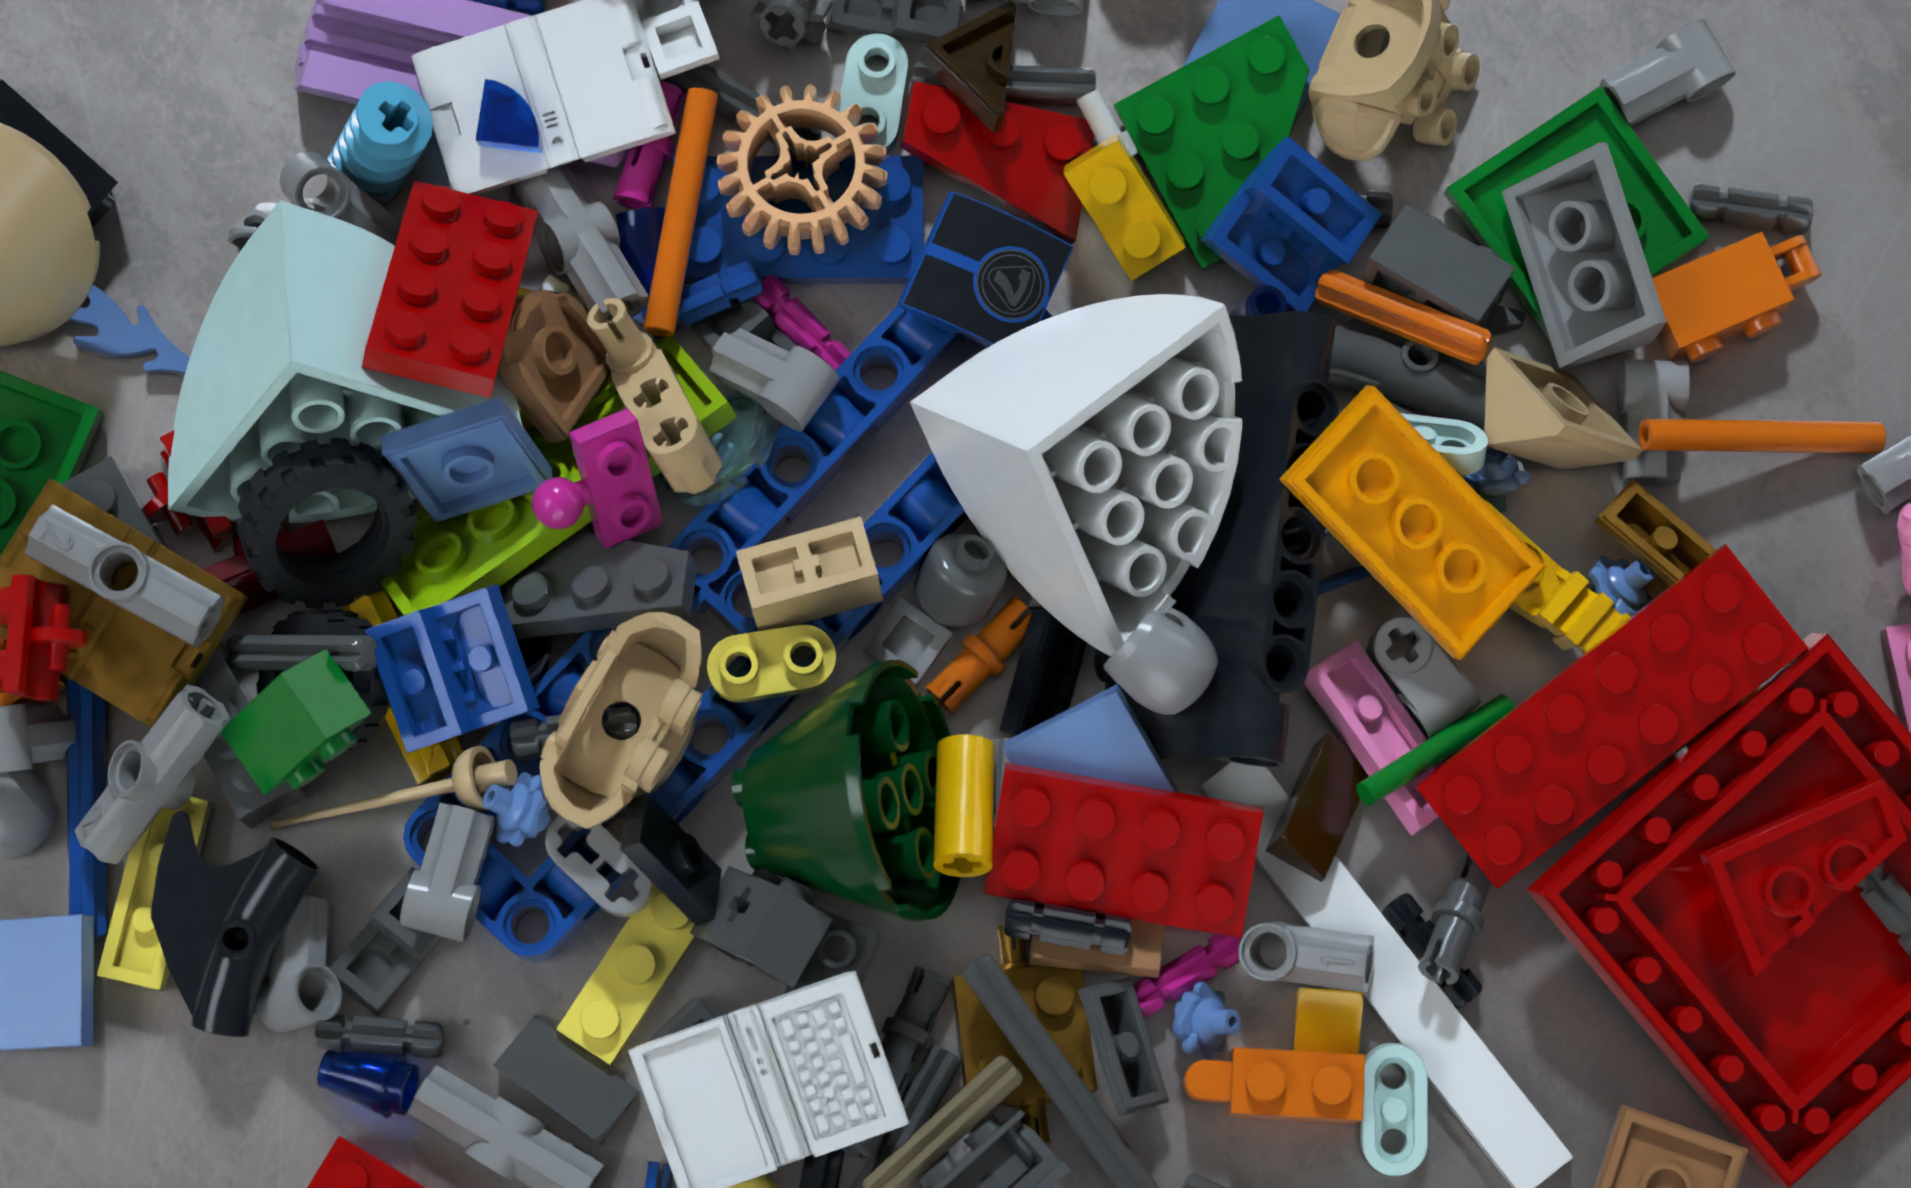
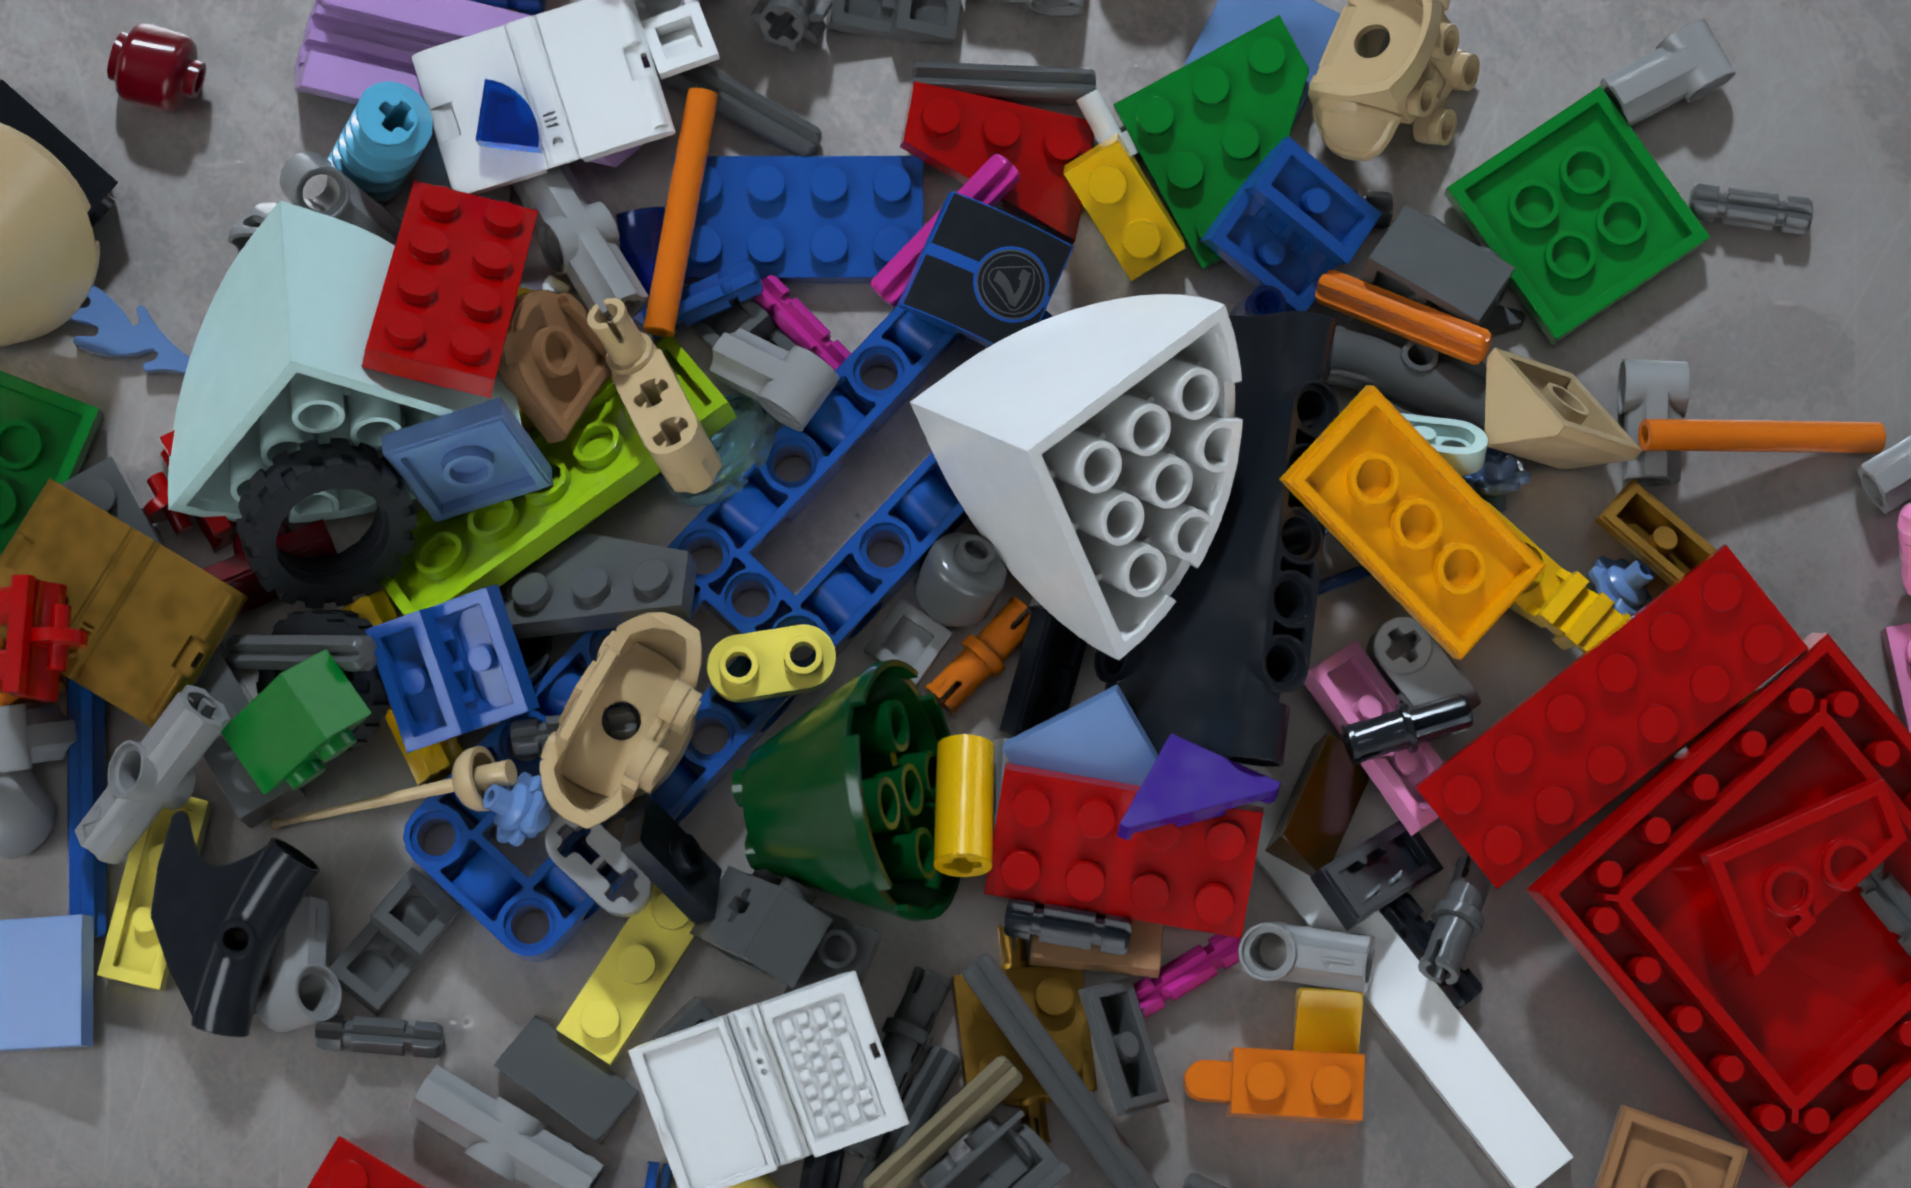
(93, 556): light grey piece -> none
(155, 67): none -> dark red head
(371, 1080): clear blue cone -> none
(445, 892): light grey piece -> none
(613, 483): dark pink plate -> none
(646, 161): dark pink pin -> none
(779, 185): light nougat gear -> none
(810, 575): tan hinge -> none
(877, 92): light aqua plate -> none
(976, 63): dark brown tile -> none
(987, 185): none -> dark pink axle
(1164, 662): light grey helmet -> none
(1192, 786): none -> dark purple tile
(1204, 1021): medium blue plant -> none
(1376, 874): none -> black plate
(1394, 1108): light aqua plate -> none
(1406, 728): none -> black axle
(1432, 751): green bar -> none
(1585, 258): light grey slope -> none
(1730, 294): orange brick -> none

